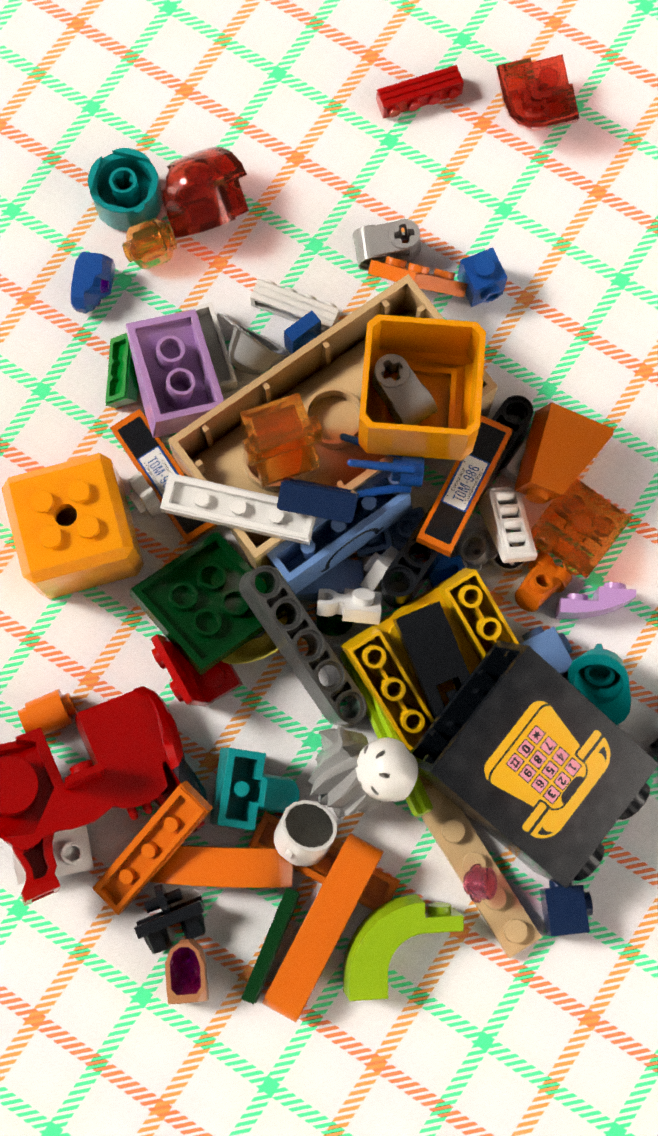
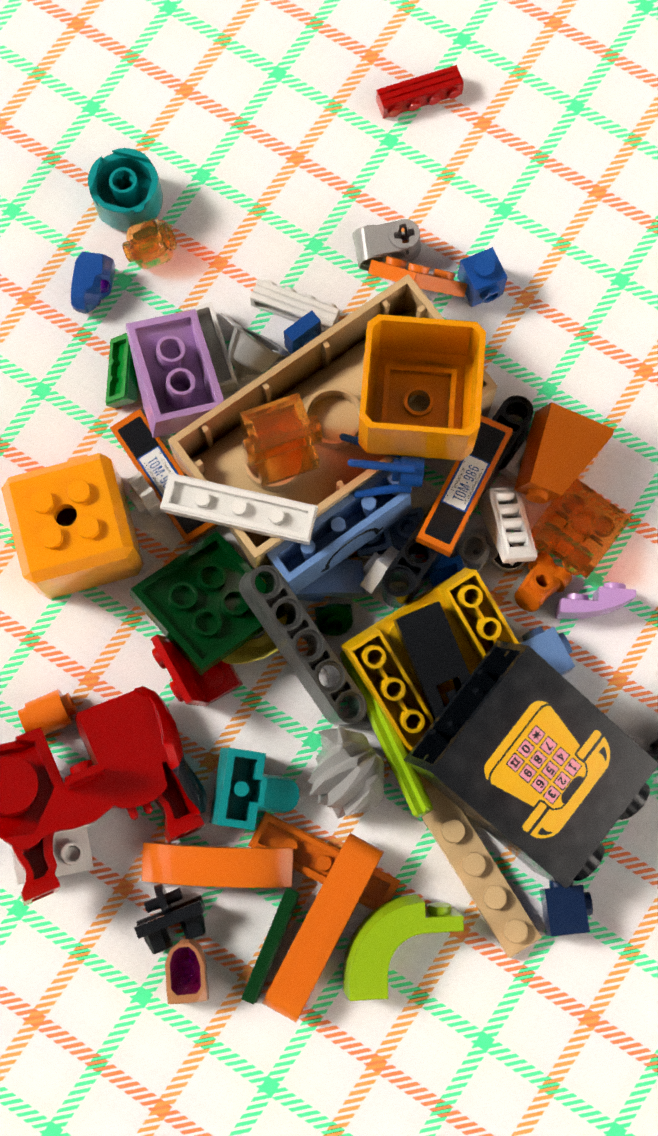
(152, 847): orange tile -> none
(203, 191): clear red brick -> none
(305, 833): piece -> none
(317, 500): dark blue slope -> none
(354, 605): white plate -> none
(374, 769): white helmet -> none
(406, 397): light grey piece -> none
(480, 883): clear pink plate -> none
(537, 93): clear red brick -> none
(603, 681): teal piece -> none

